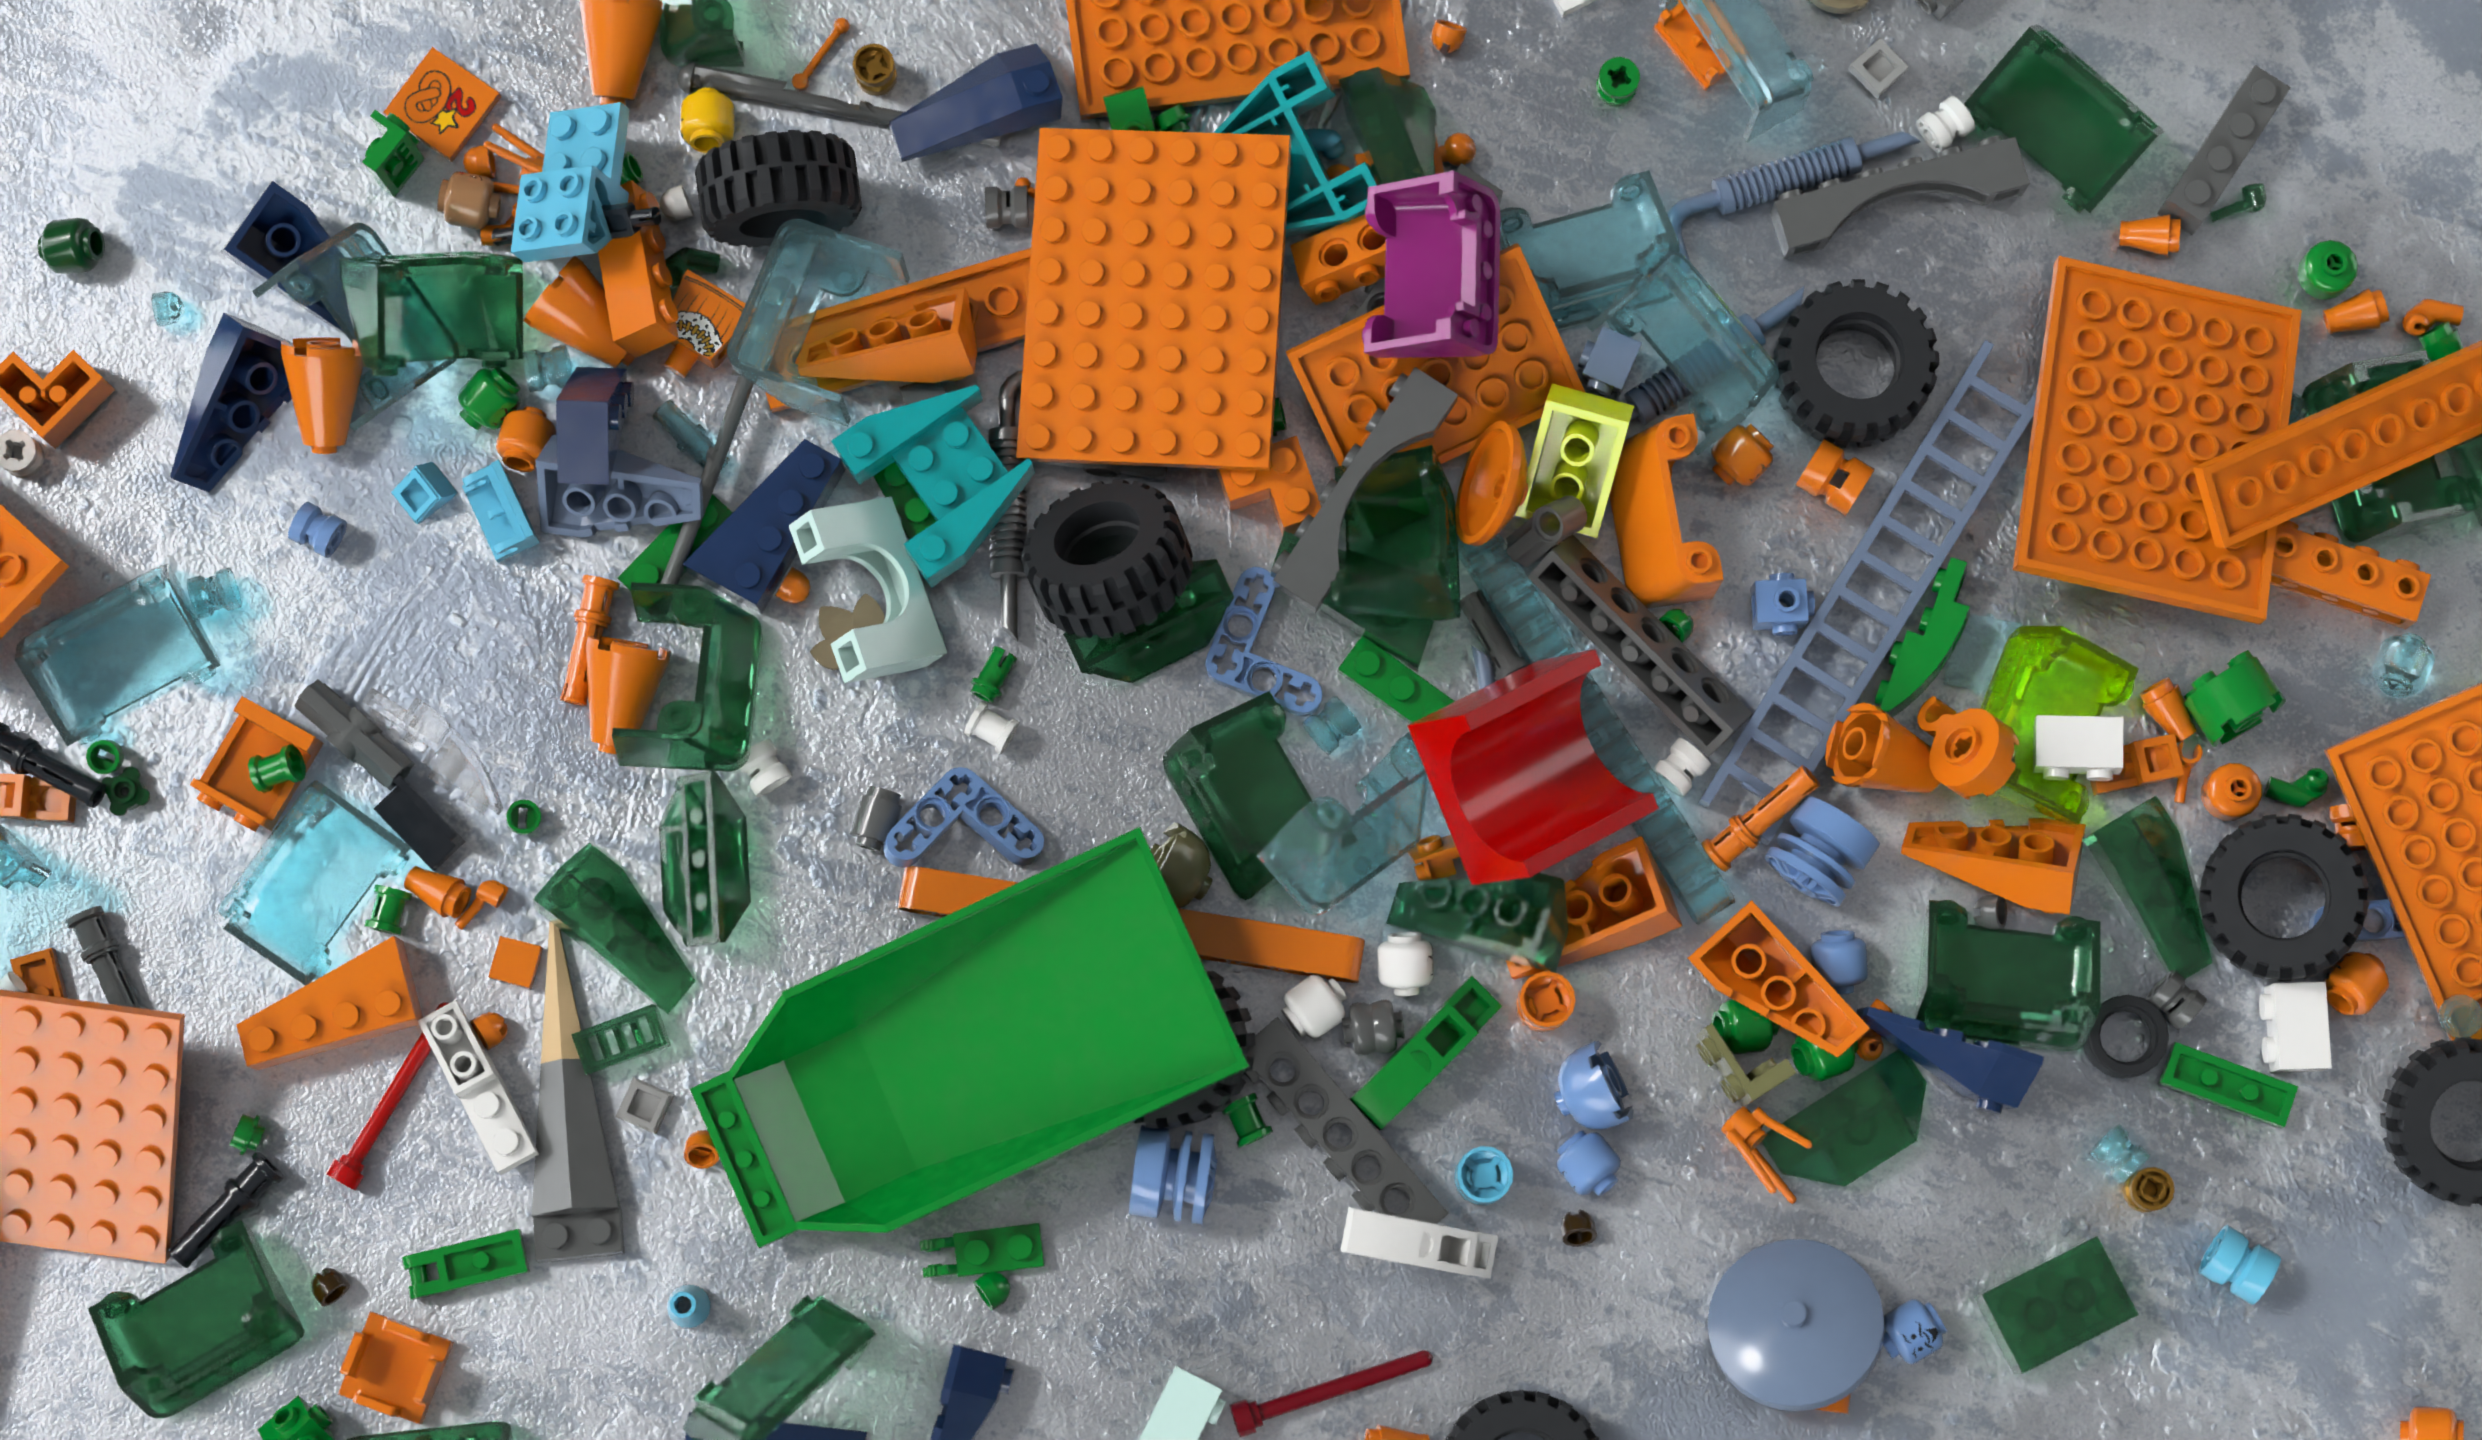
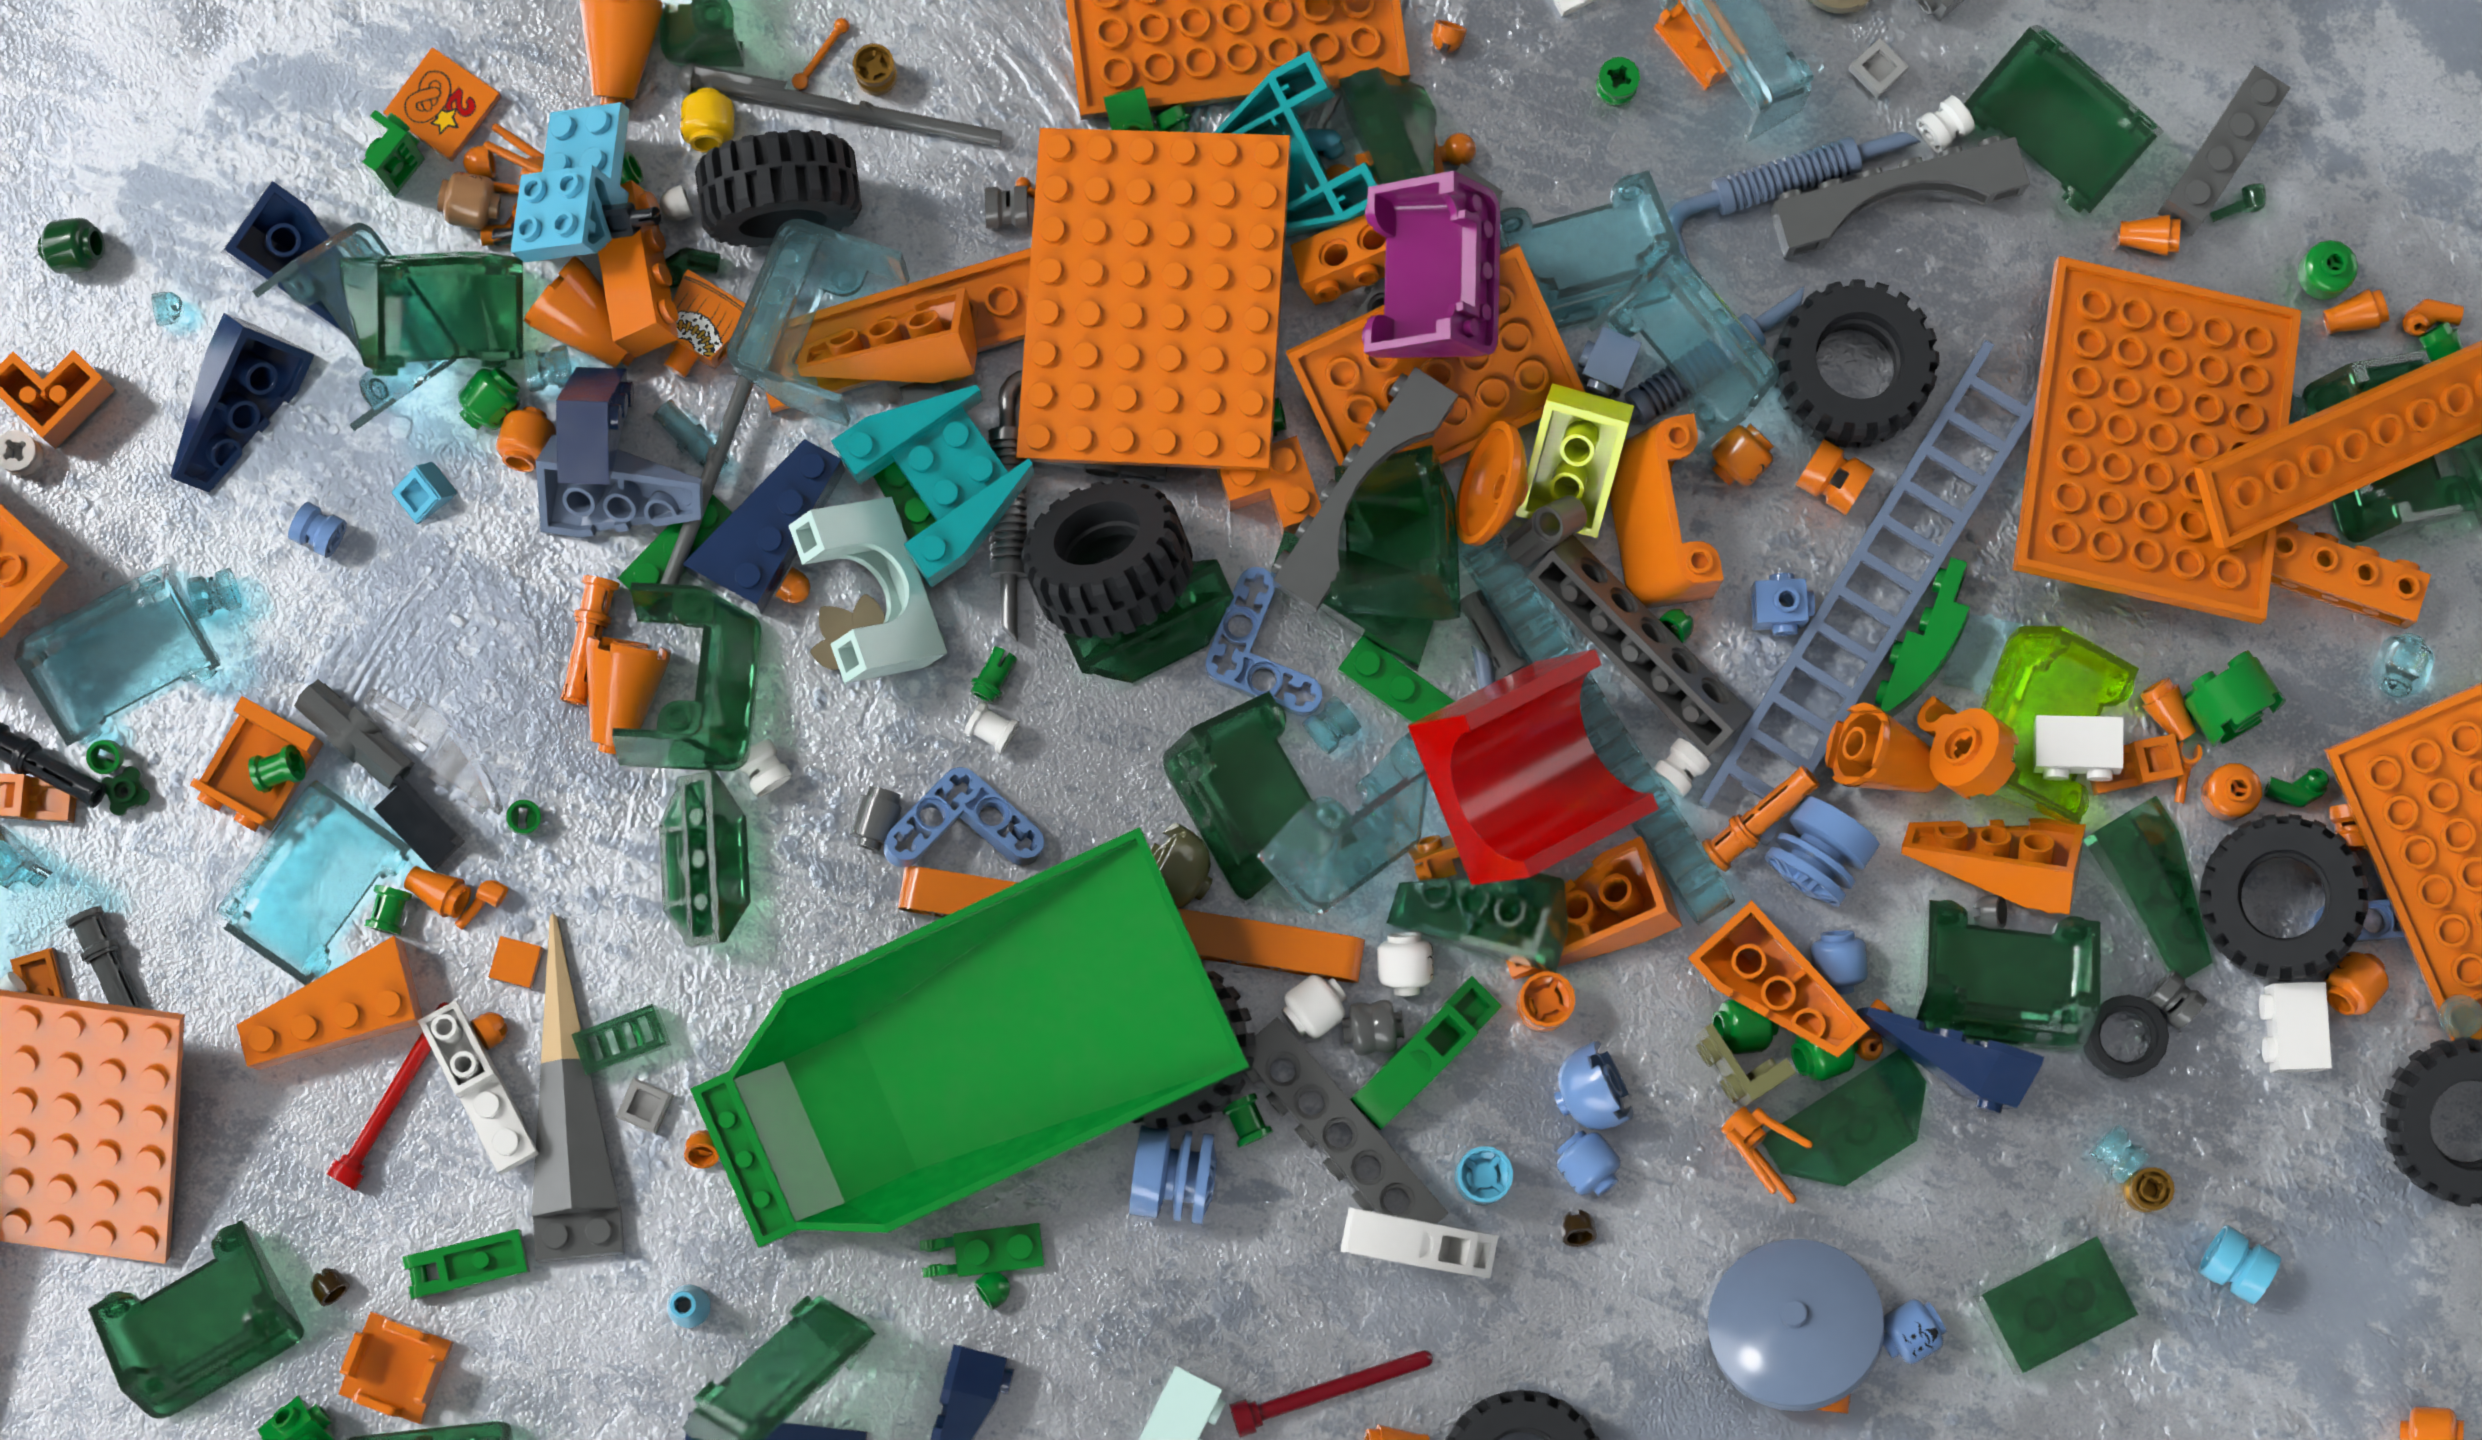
(238, 1196): black pin -> none
(247, 1134): green plate -> none
(322, 388): orange cone -> none
(499, 511): medium azure hinge -> none
(607, 917): clear green wedge -> none
(991, 100): dark blue wedge -> none
(2228, 1085): green plate -> none

